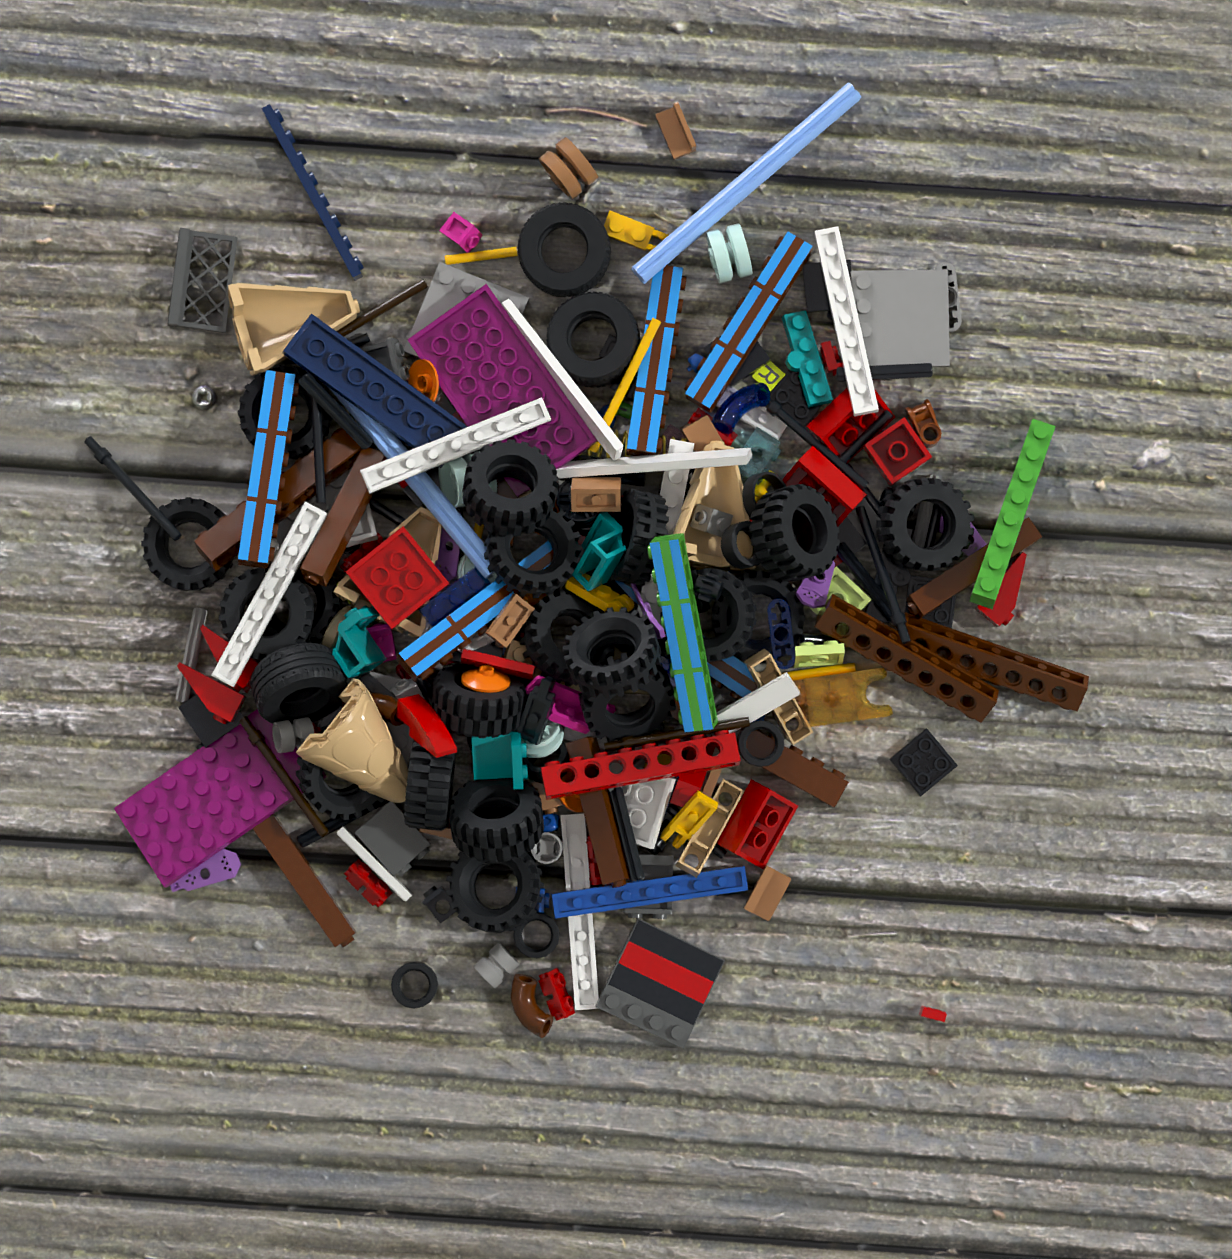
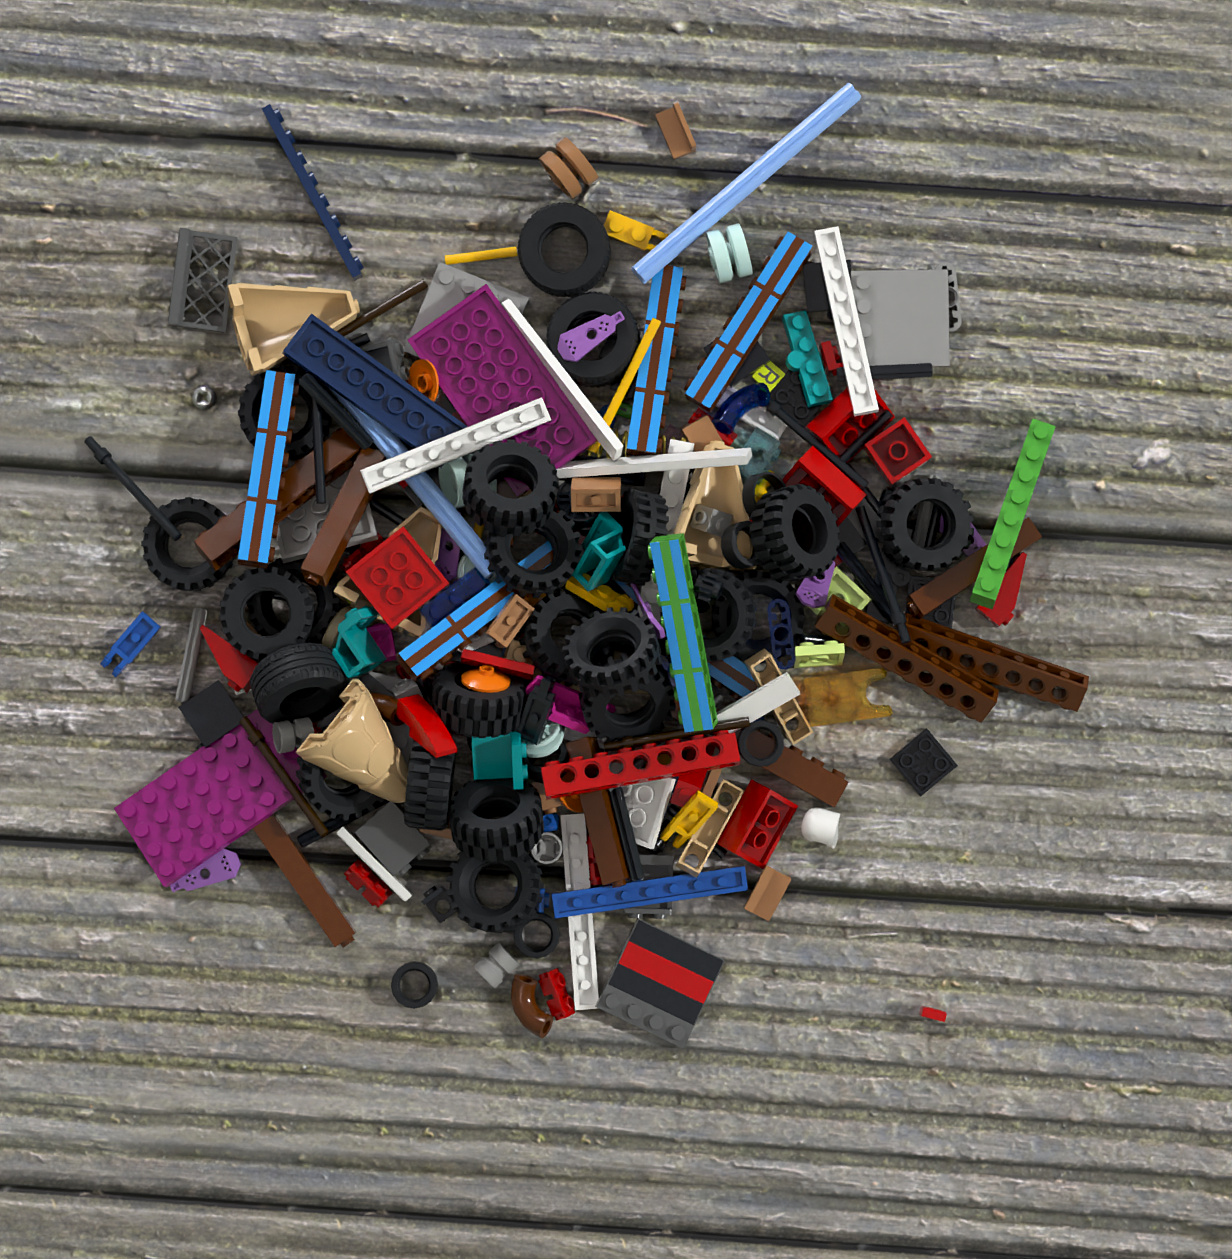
(132, 642): none -> blue hinge
(216, 697): red slope -> none
(269, 594): white tile -> none
(461, 232): dark pink bracket -> none
(579, 337): none -> medium lavender piece
(694, 361): blue piece -> none
(821, 671): yellow bar -> none
(821, 826): none -> white helmet
(924, 421): dark orange piece -> none

